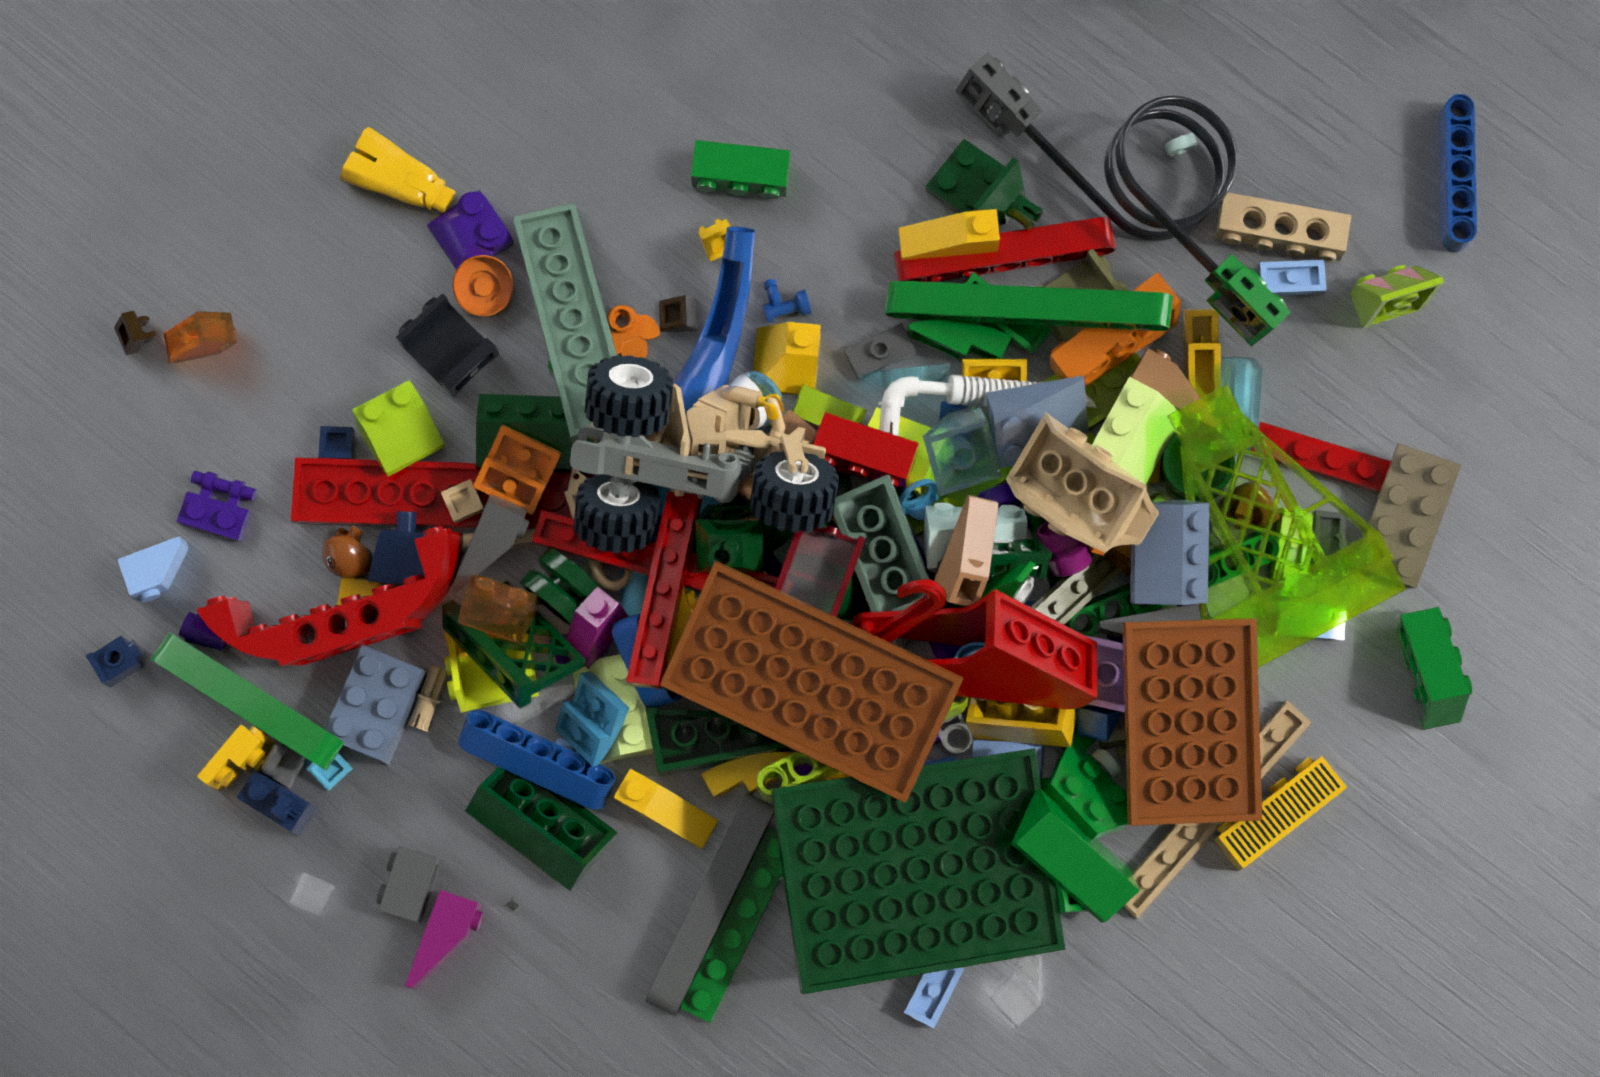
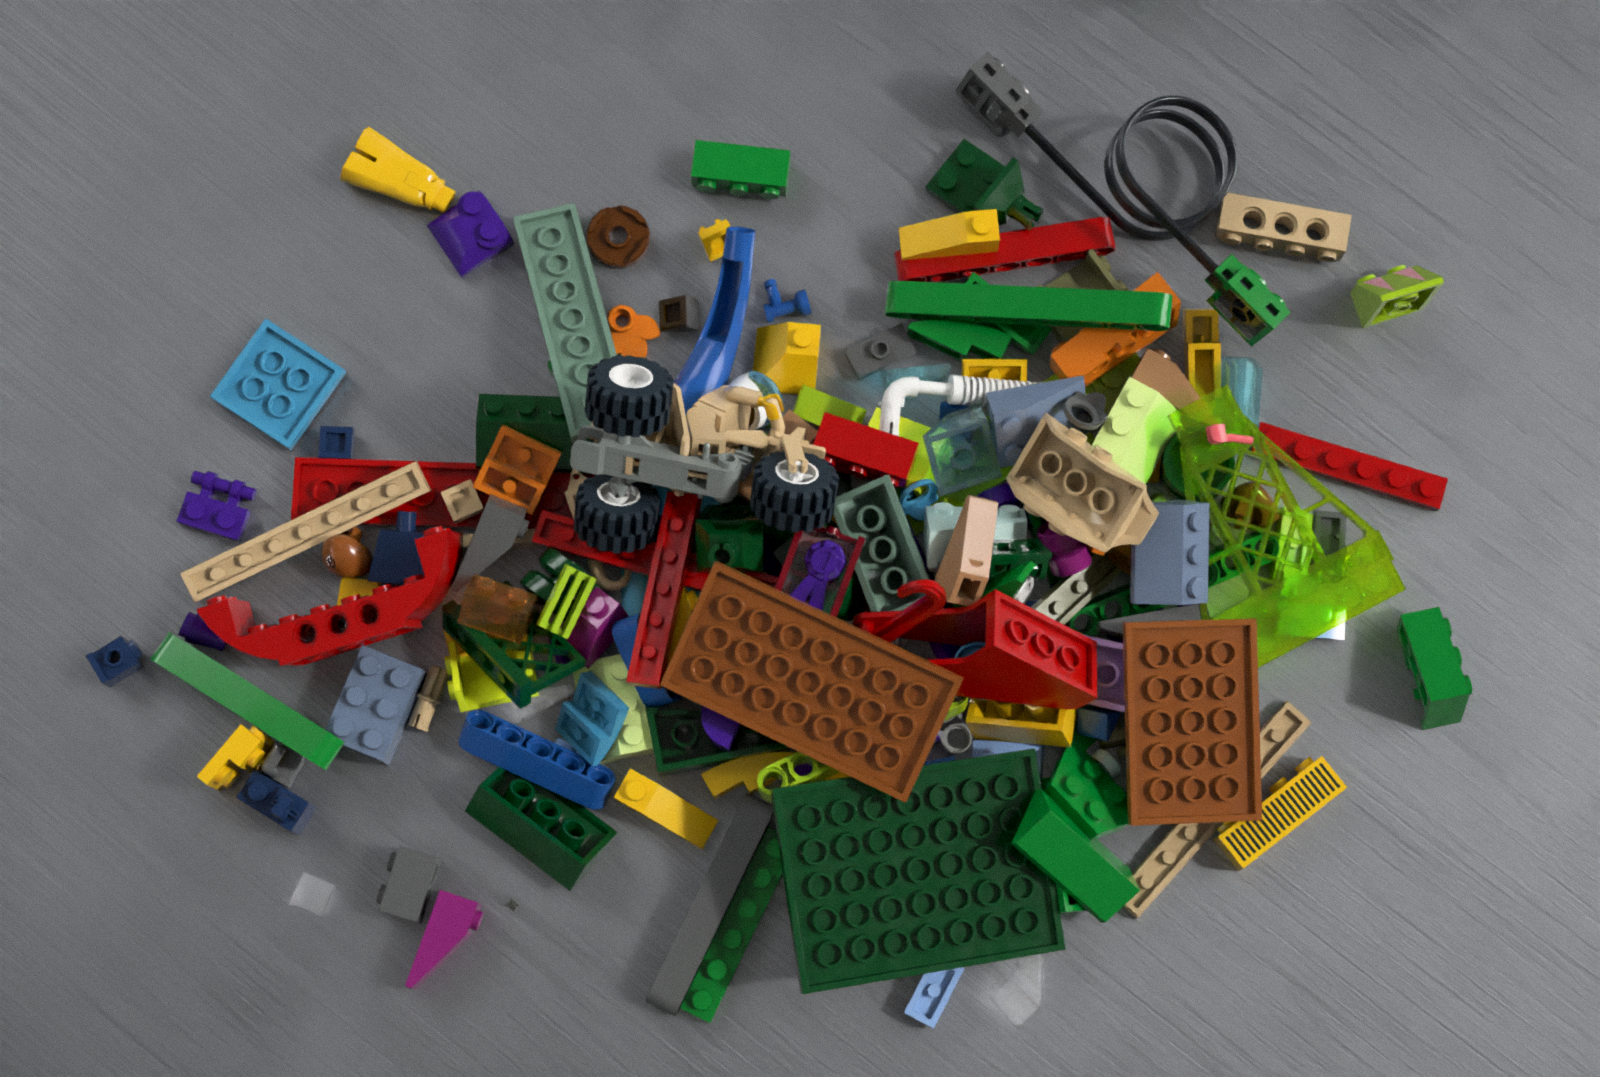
(130, 332): dark brown tile -> none
(153, 568): light blue slope -> none
(200, 336): clear orange slope -> none
(278, 384): none -> dark azure plate
(305, 531): none -> tan plate
(334, 773): medium azure slope -> none
(397, 428): lime slope -> none
(446, 345): black panel -> none
(483, 285): orange piece -> none
(577, 607): none -> lime tile
(618, 255): none -> reddish brown tile
(719, 728): none -> dark purple brick
(824, 562): none -> dark purple piece
(1093, 404): none -> dark grey piece
(1180, 145): light aqua tile -> none
(1217, 434): none -> coral hand
(1294, 277): light blue plate -> none
(1413, 507): dark tan plate -> none
(1464, 160): blue beam -> none

